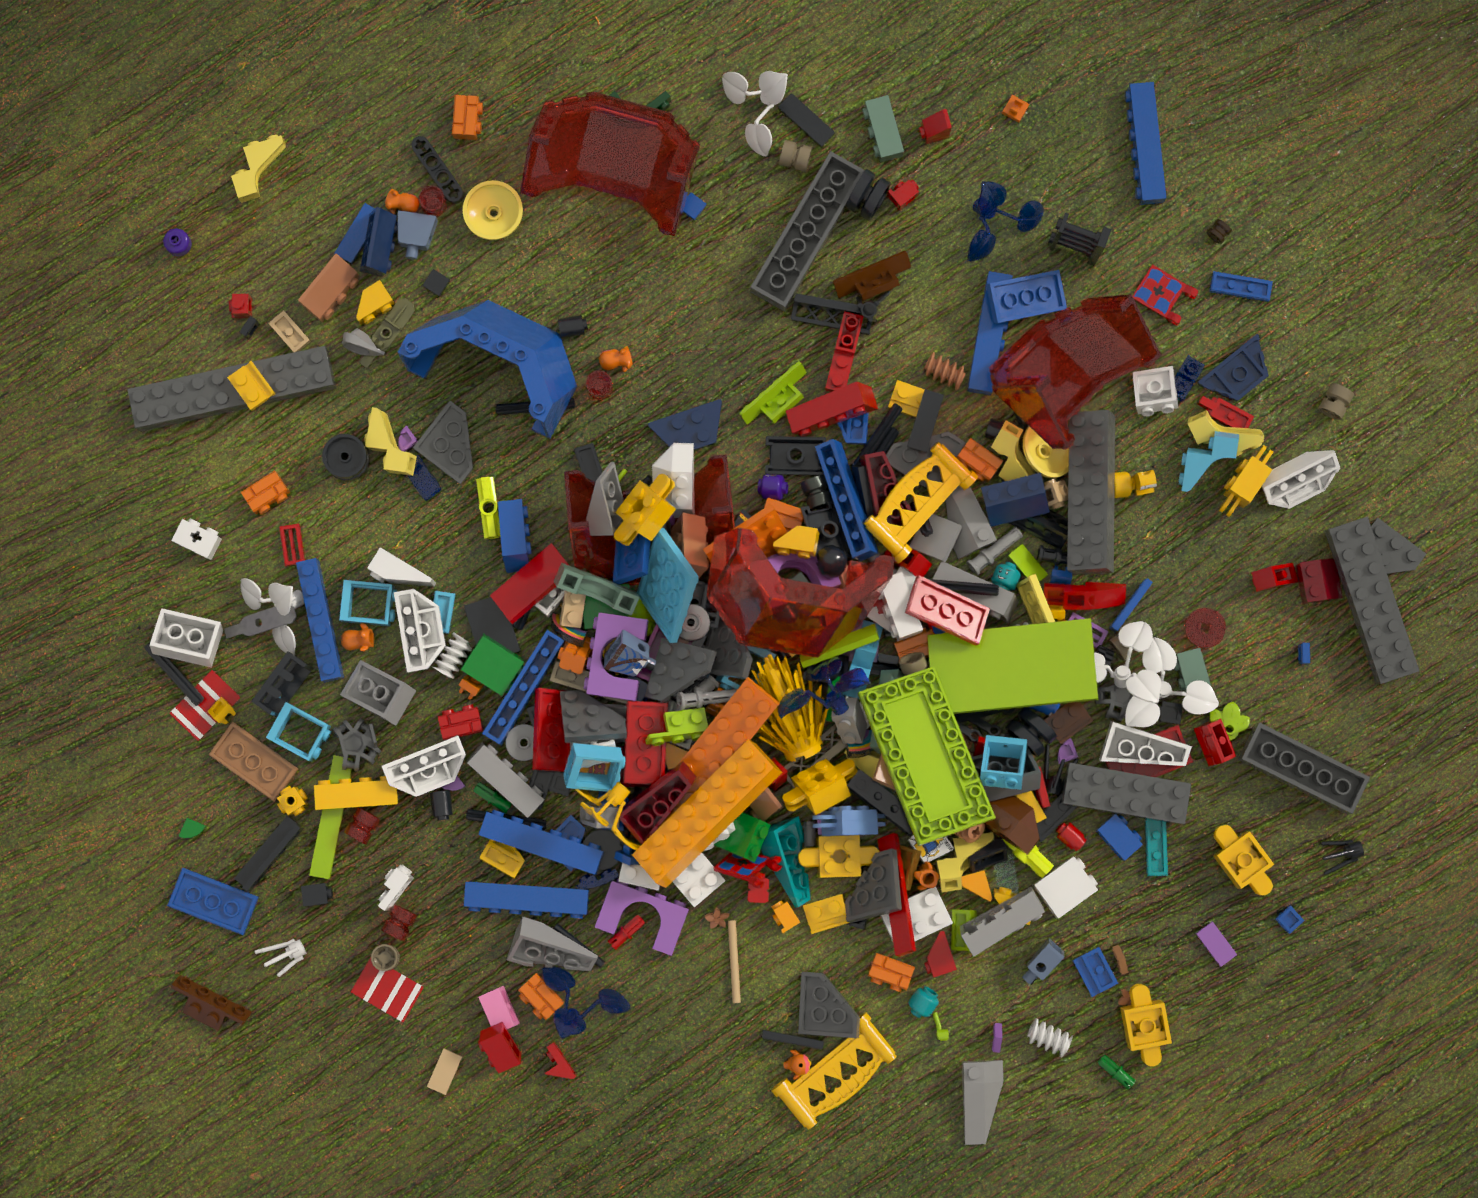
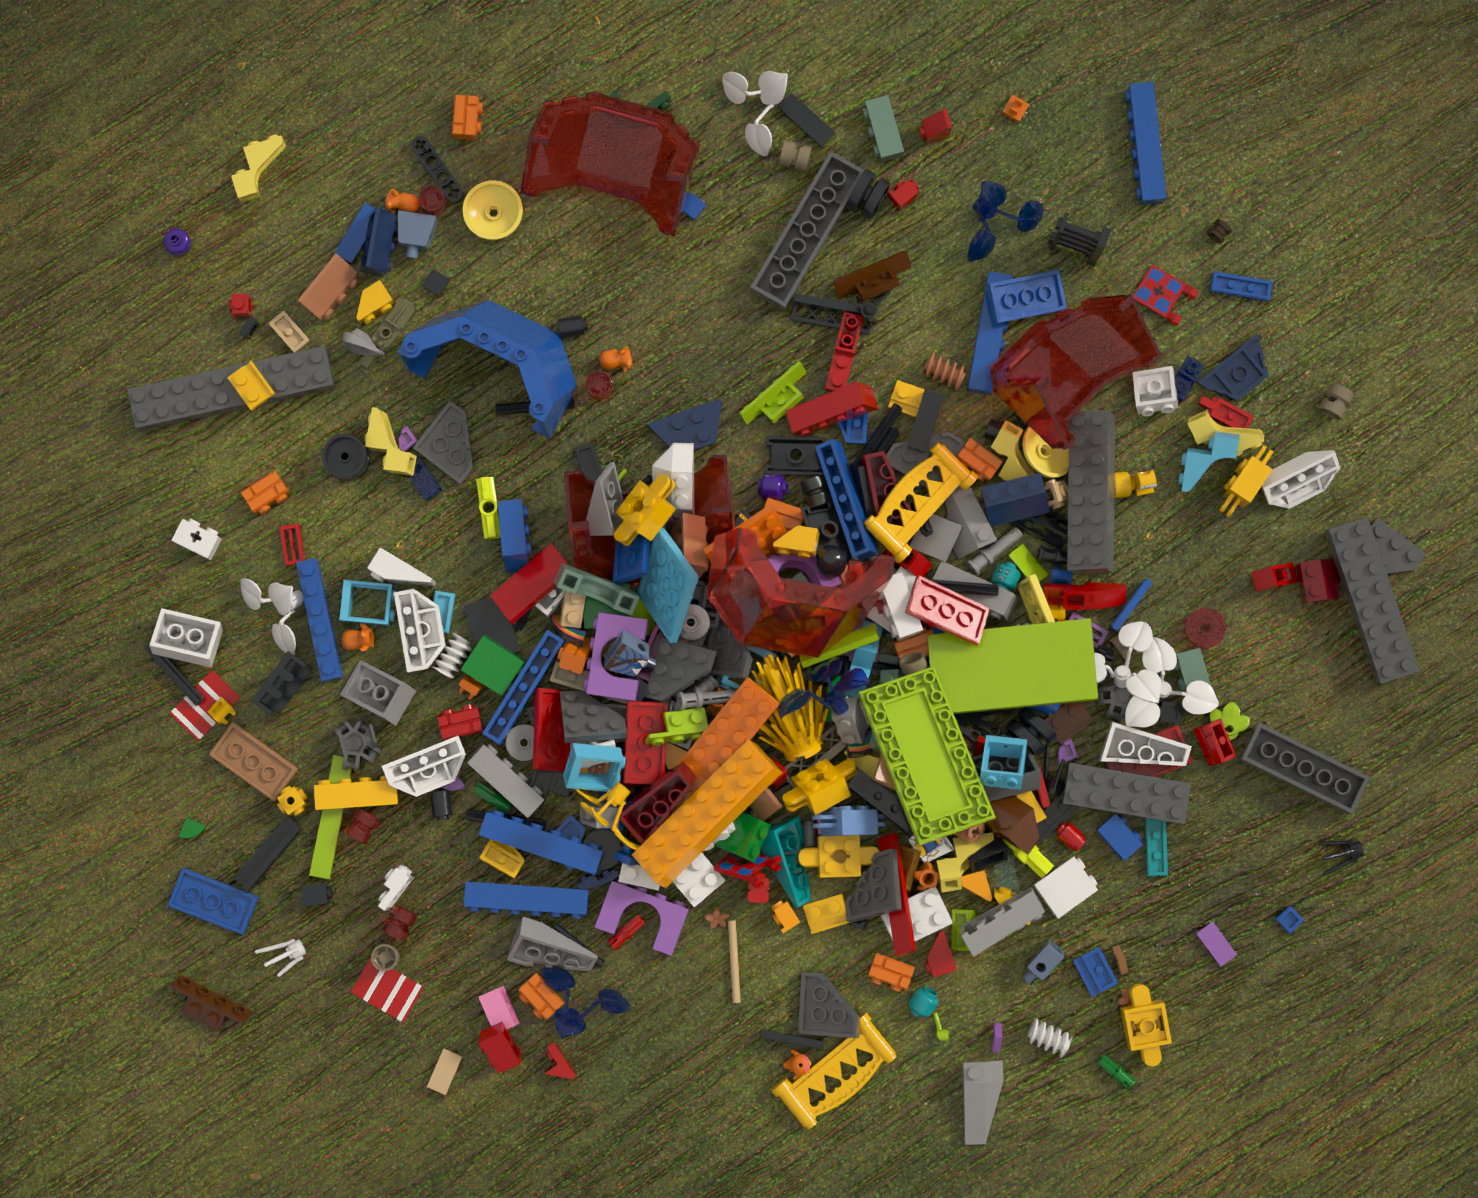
(270, 619): flat silver piece -> none
(281, 722): medium azure window -> none
(1243, 860): yellow brick -> none
(1304, 653): blue tile -> none

